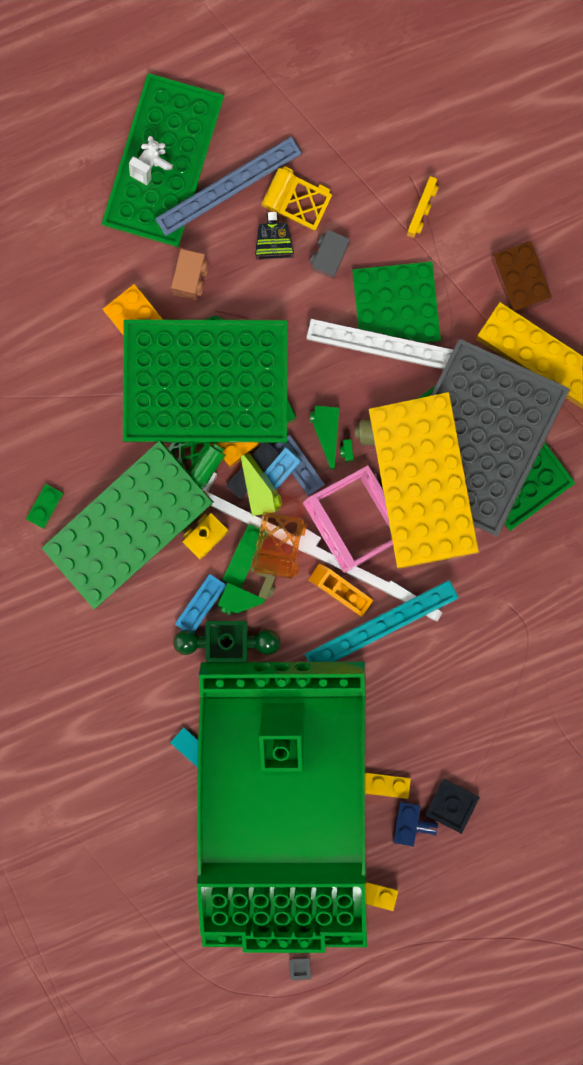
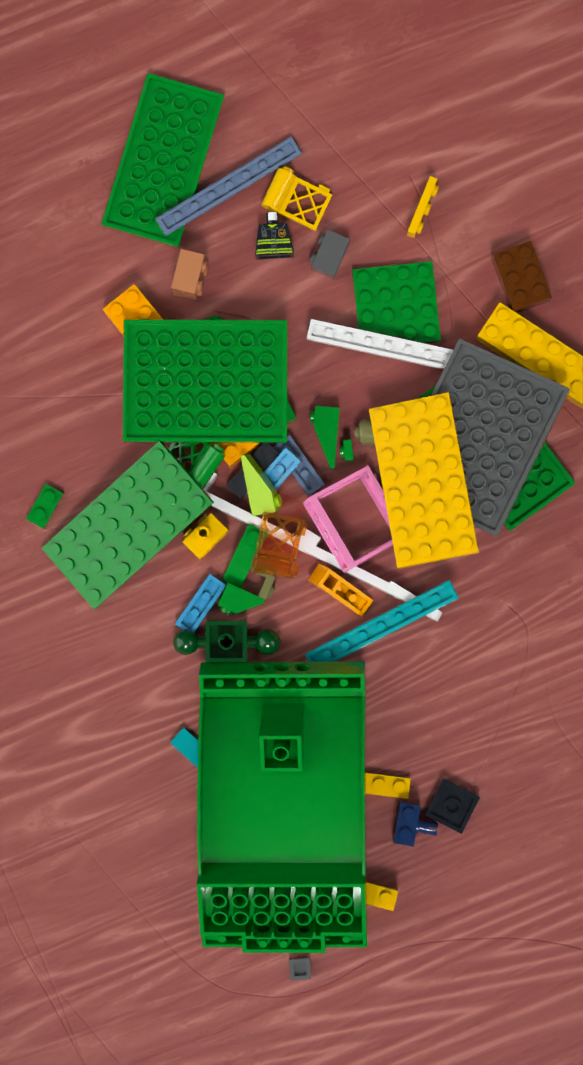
(141, 168): white piece -> none

